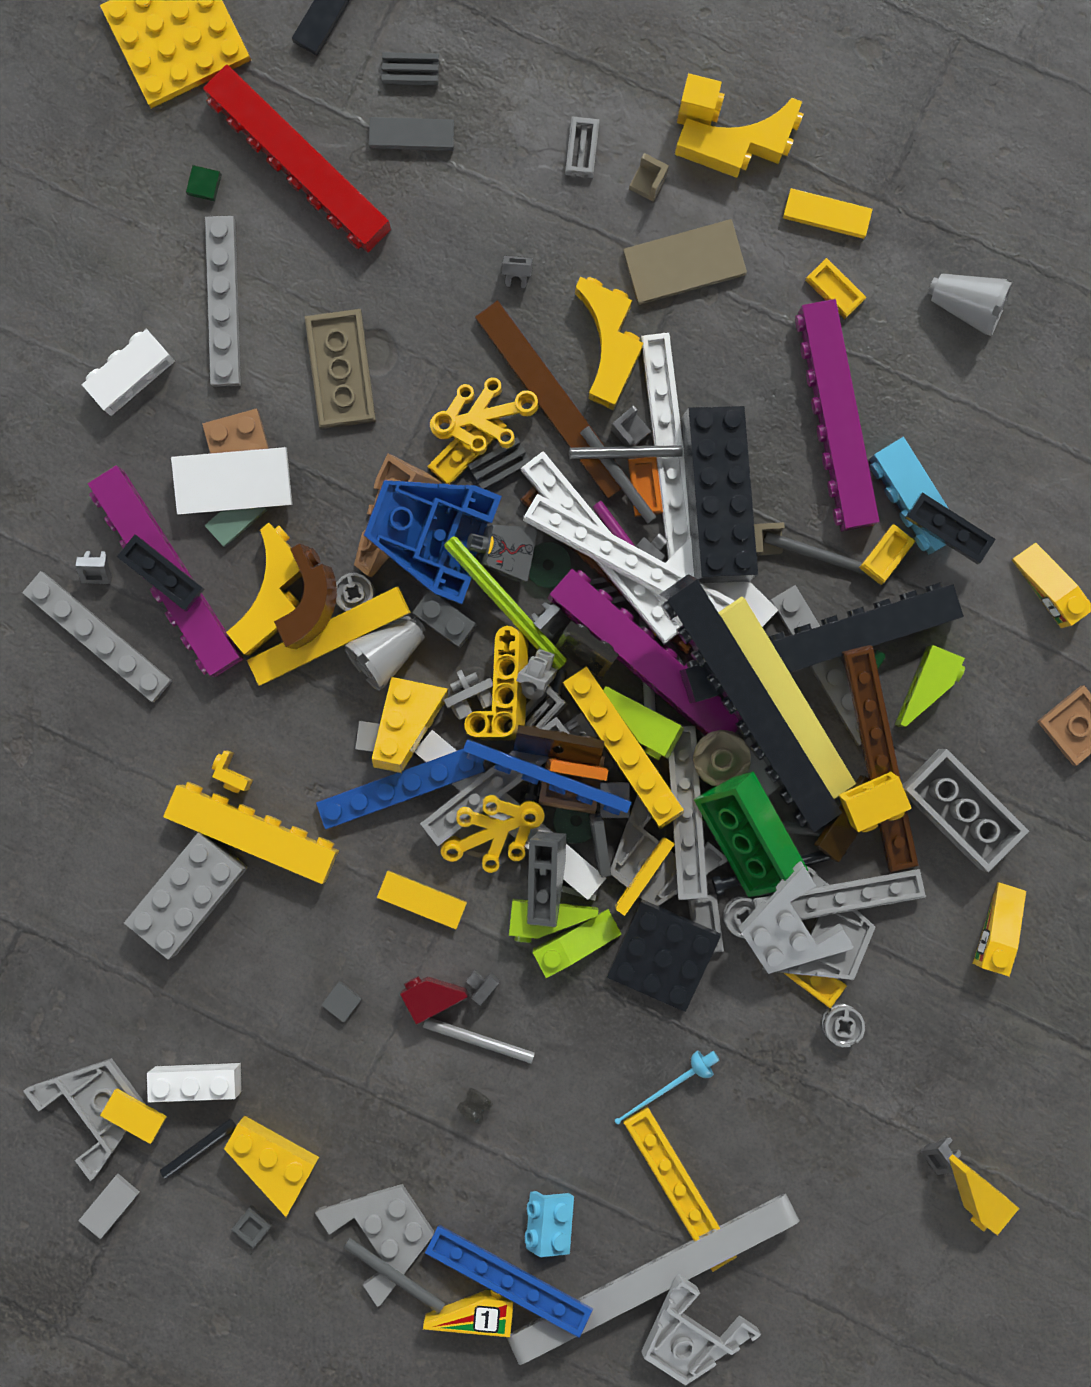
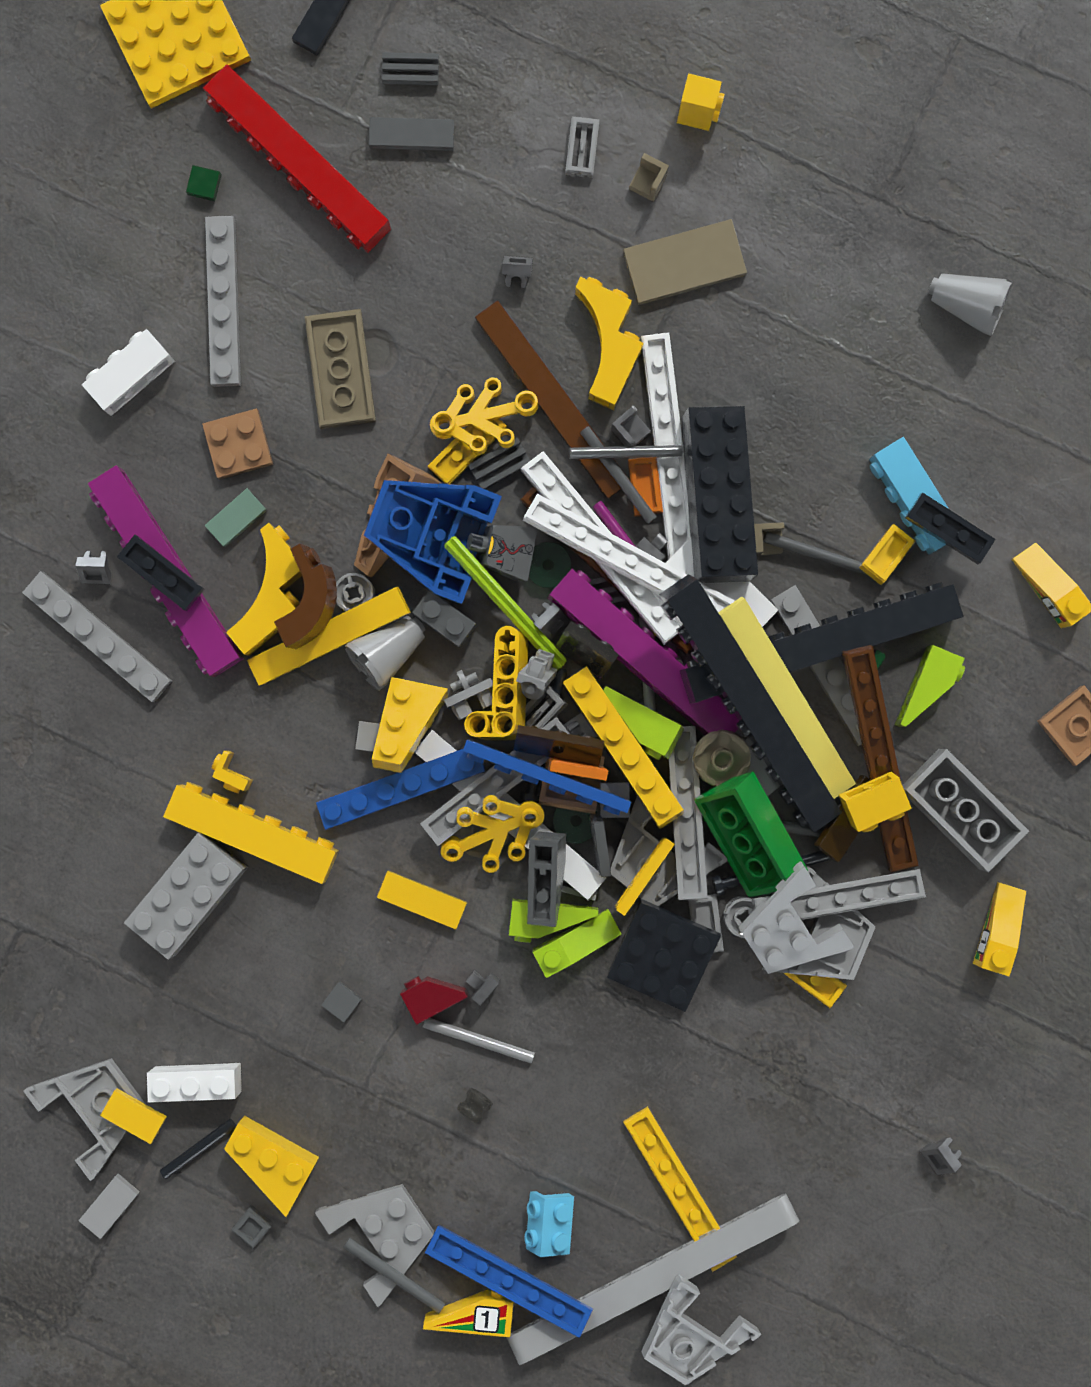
(231, 480): white tile -> none
(700, 1065): medium azure sword -> none
(732, 148): yellow arch -> none
(827, 213): yellow tile -> none
(834, 285): yellow tile -> none
(837, 415): magenta brick -> none
(843, 1025): light grey wheel -> none
(981, 1199): yellow slope -> none

